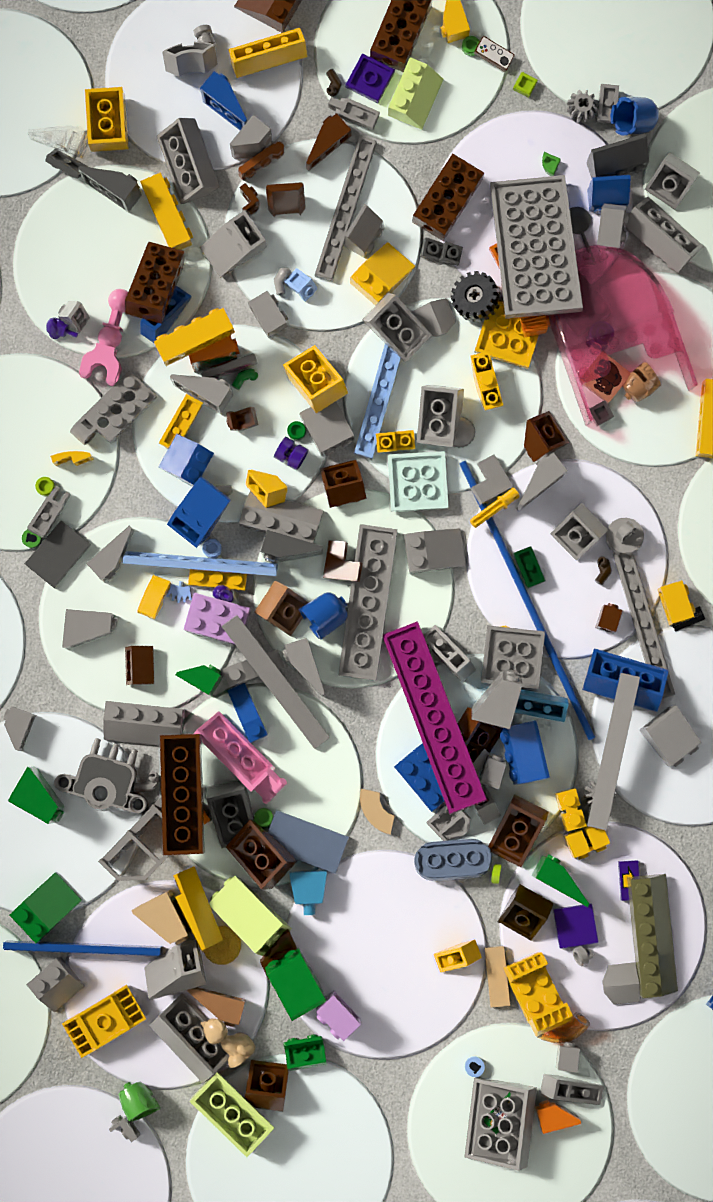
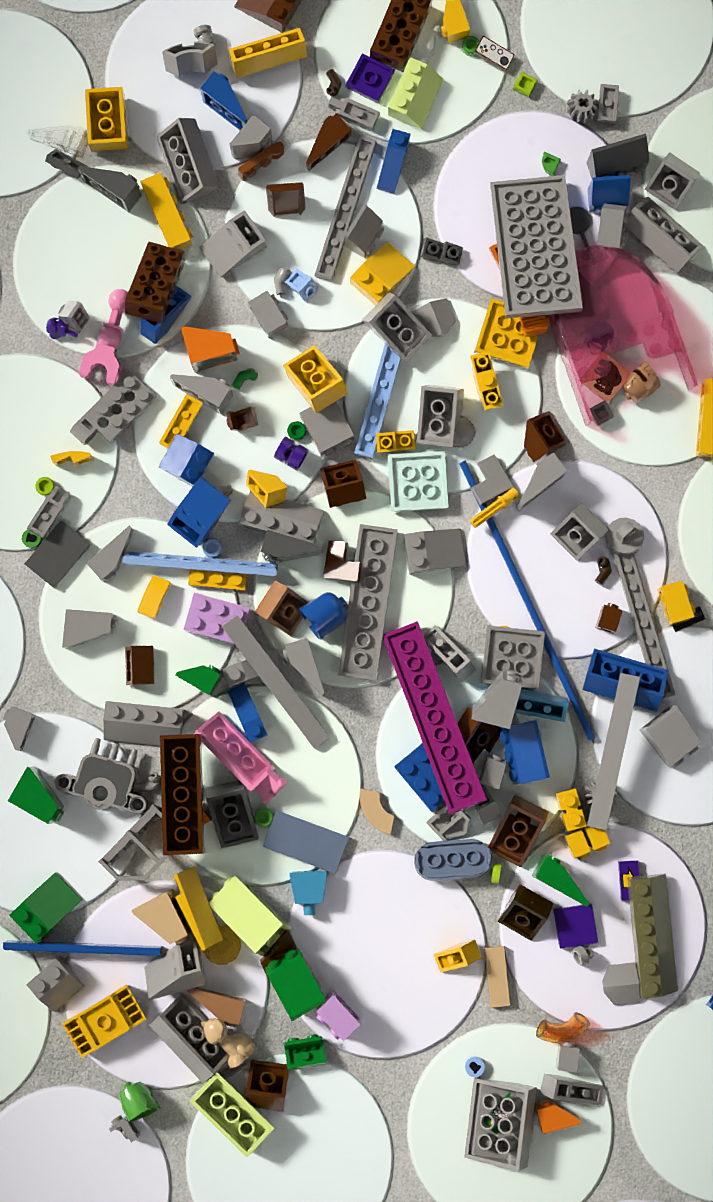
(179, 591): light blue piece -> none
(194, 337): yellow brick -> none
(223, 593): dark purple piece -> none
(231, 367): light grey tile -> none
(250, 194): reddish brown bracket -> none
(261, 855): reddish brown slope -> none
(393, 160): none -> blue slope
(443, 186): reddish brown brick -> none
(484, 304): black bush -> none
(529, 567): dark green plate -> none
(537, 994): yellow plate -> none
(634, 115): blue cylinder -> none

